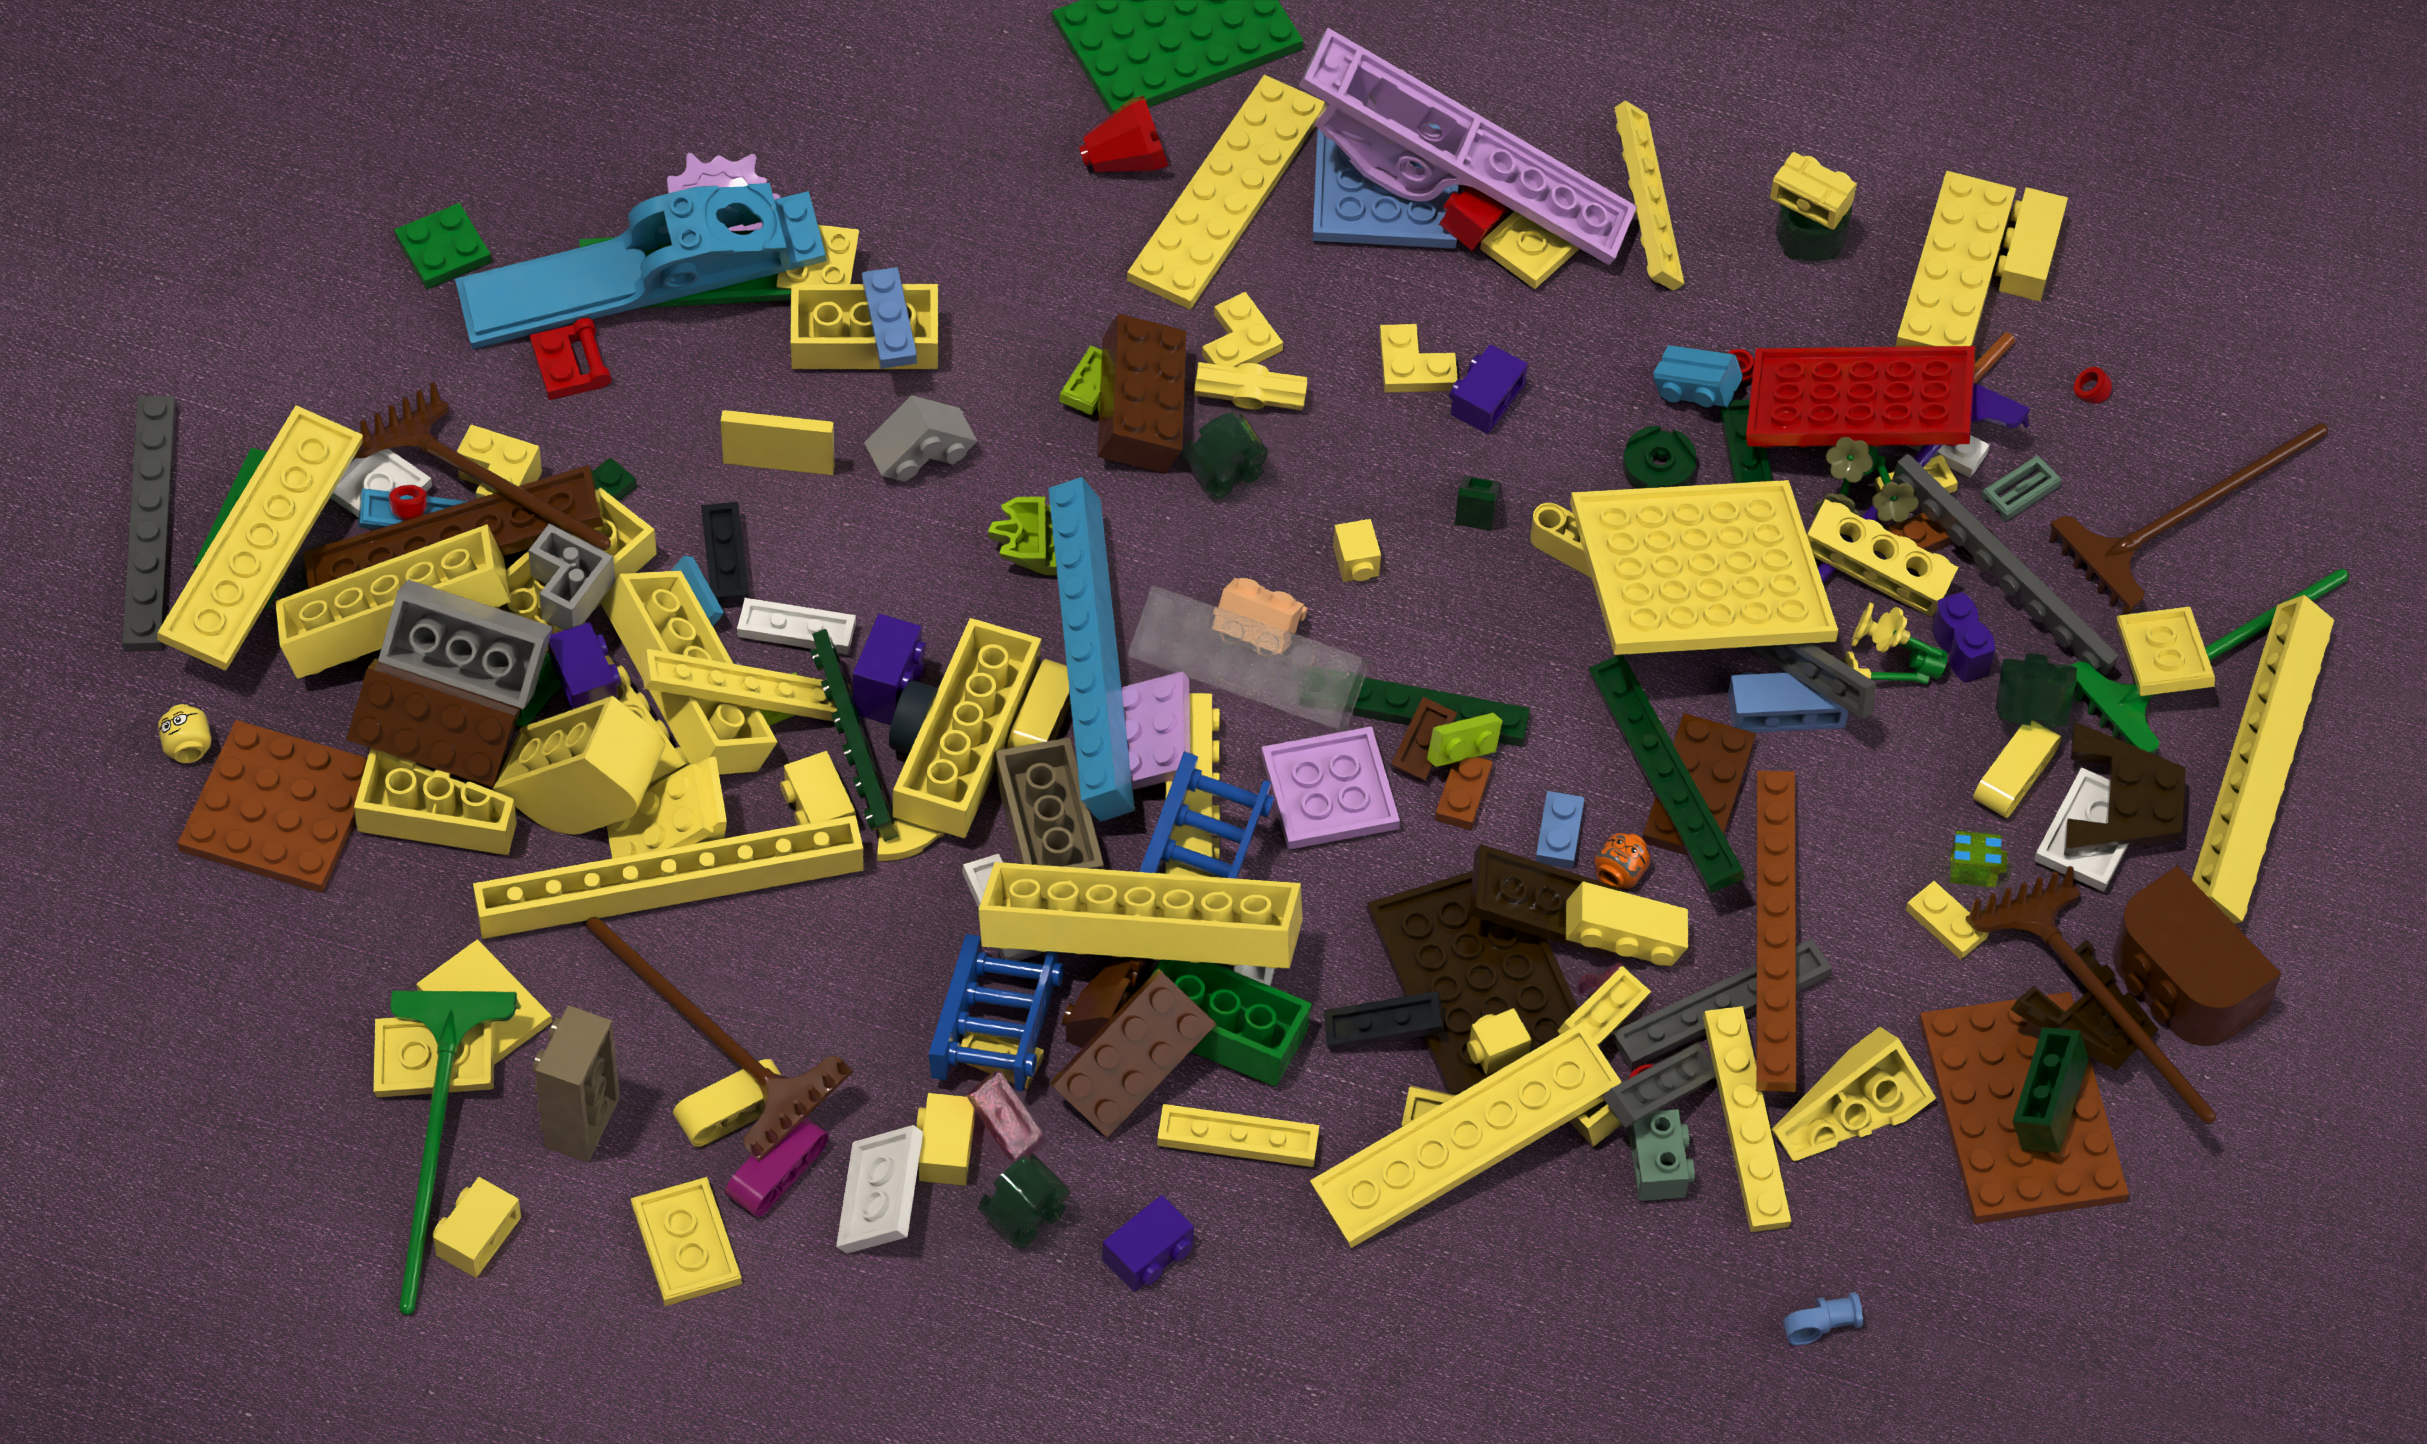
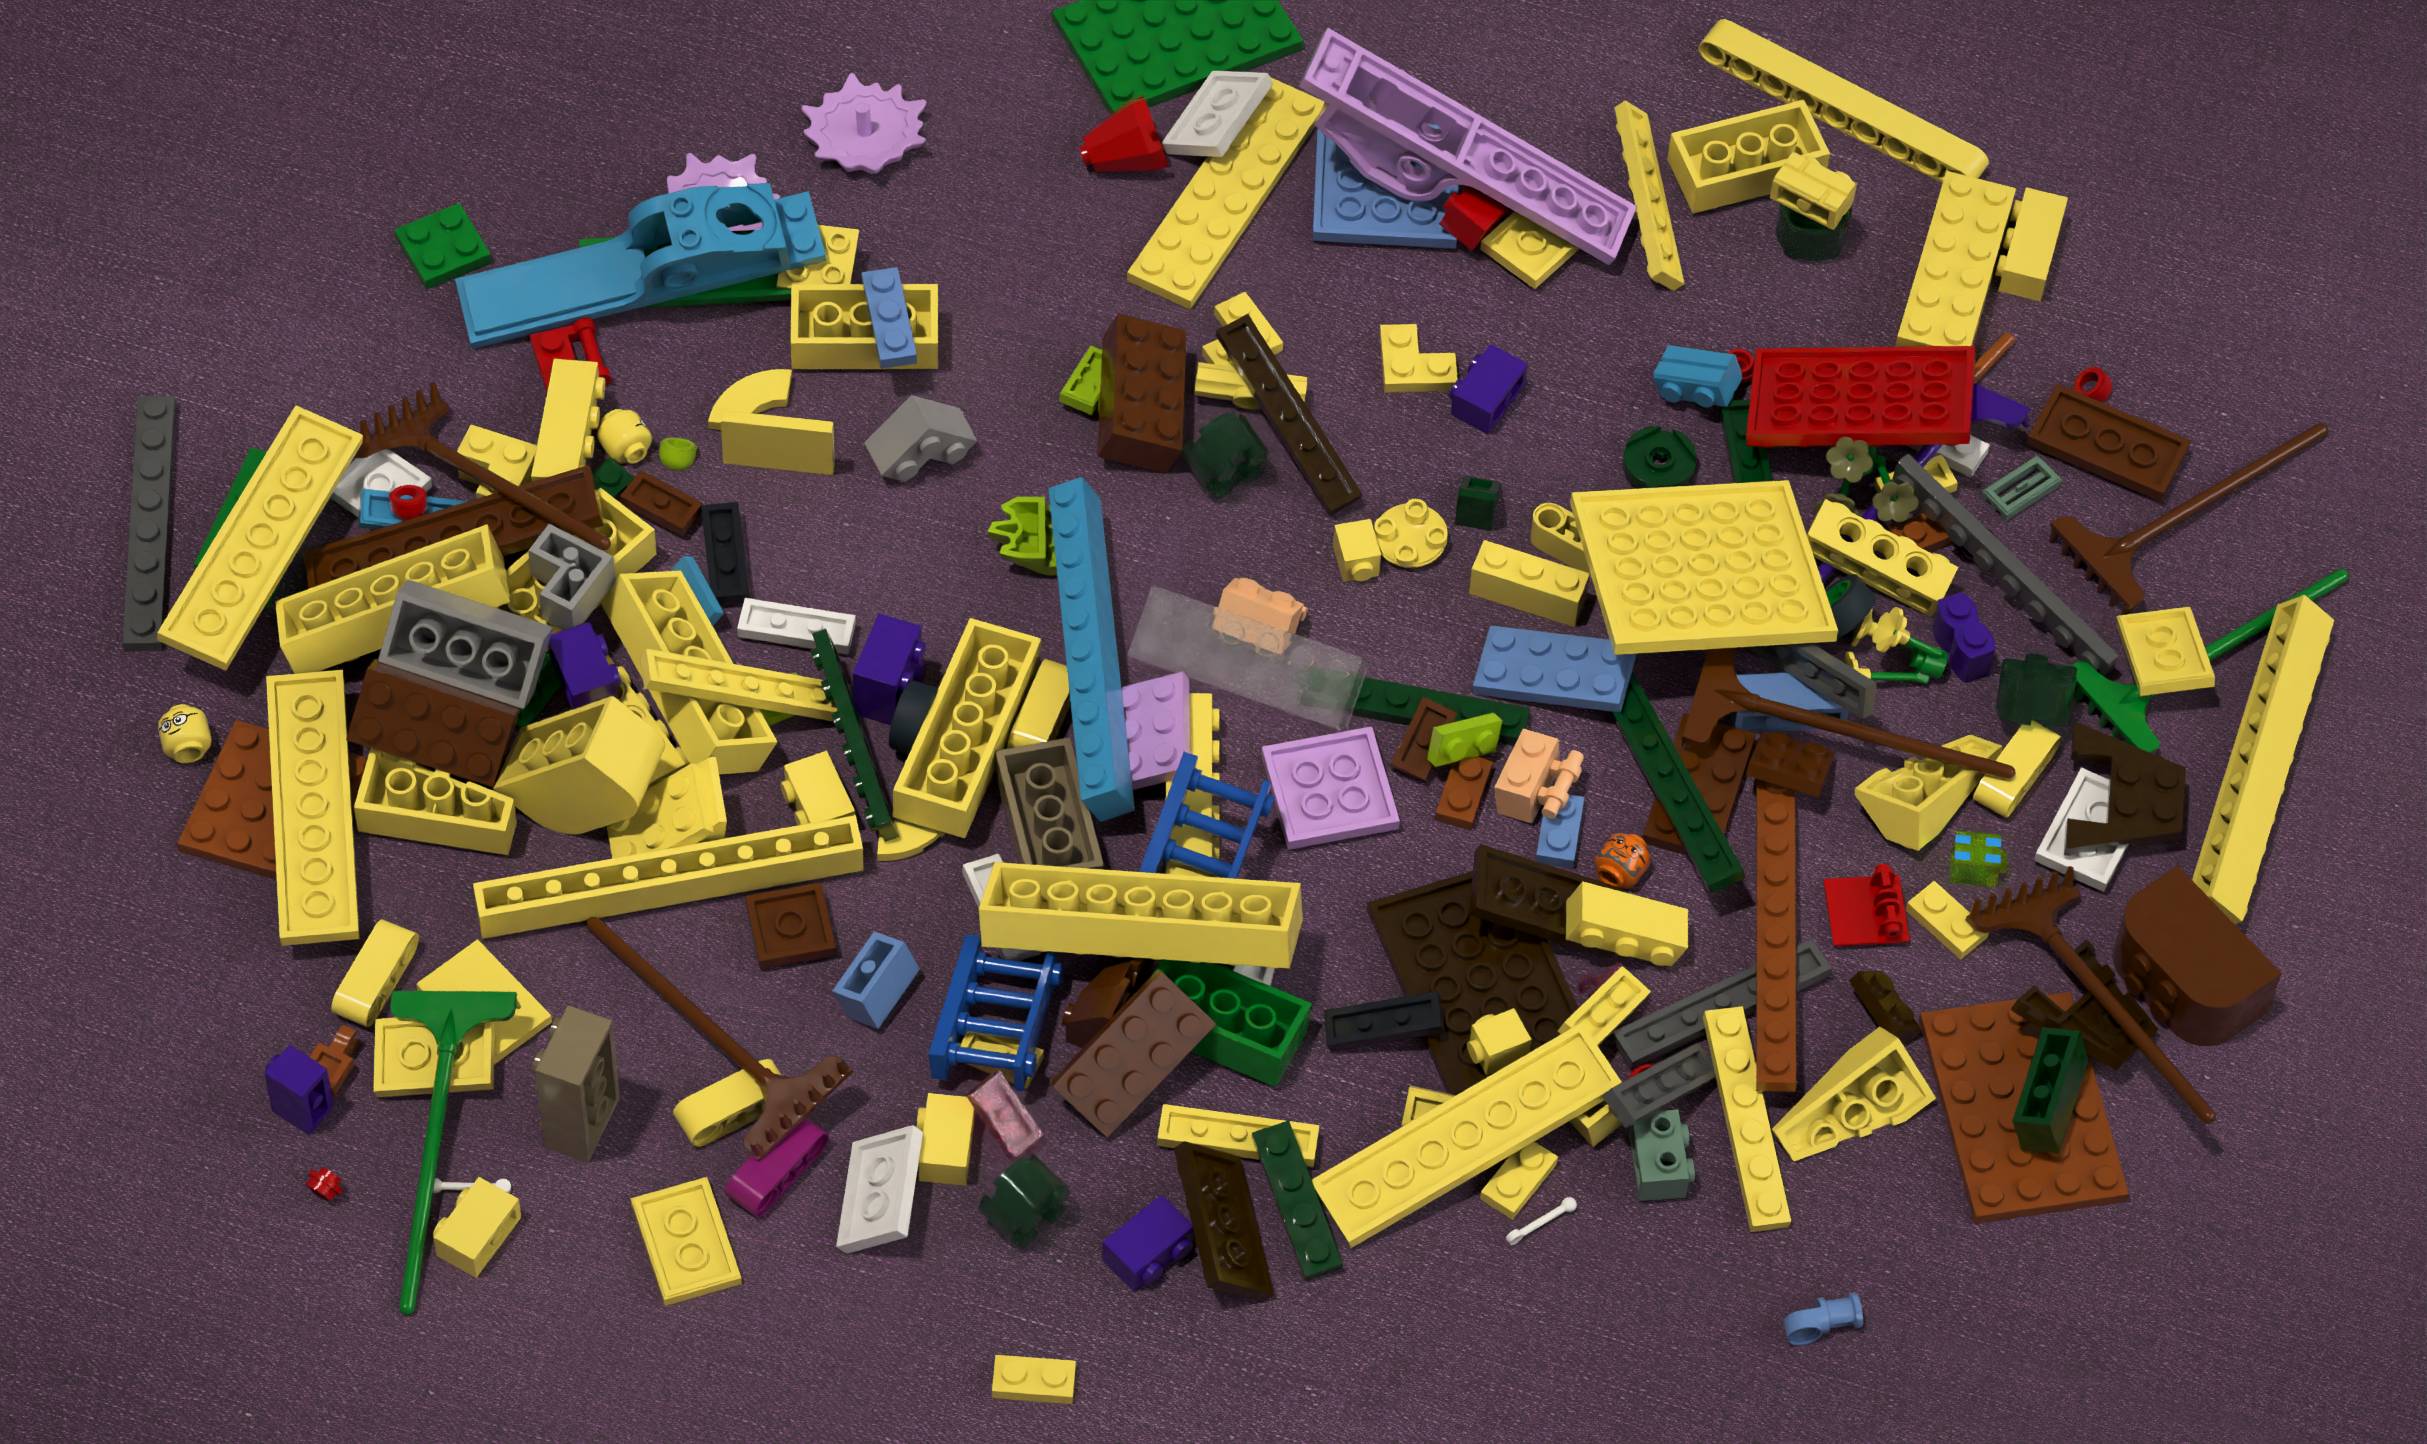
(298, 1089): none -> dark purple brick
(312, 808): none -> light yellow plate
(324, 1184): none -> red plate
(337, 1057): none -> dark orange plate
(375, 973): none -> light yellow beam
(503, 1184): none -> white hinge
(568, 418): none -> light yellow brick
(624, 436): none -> light yellow head
(661, 503): none -> reddish brown plate
(677, 453): none -> lime piece
(753, 395): none -> light yellow tile
(790, 925): none -> reddish brown plate
(864, 126): none -> lavender piece
(876, 980): none -> medium blue brick
(1033, 1379): none -> light yellow plate
(1217, 113): none -> white plate
(1223, 1222): none -> dark brown plate
(1288, 414): none -> dark brown plate
(1297, 1200): none -> dark green plate
(1411, 534): none -> light yellow dish
(1518, 1179): none -> light yellow plate
(1529, 583): none -> light yellow brick
(1529, 774): none -> light nougat brick
(1553, 669): none -> medium blue plate
(1568, 1205): none -> white hinge
(1722, 693): none -> reddish brown piece
(1742, 154): none -> light yellow brick
(1790, 763): none -> reddish brown plate
(1840, 103): none -> light yellow beam
(1849, 602): none -> black wheel
(1866, 909): none -> red hinge
(1885, 1004): none -> dark brown plate
(1923, 795): none -> light yellow wedge
(2108, 442): none -> reddish brown plate

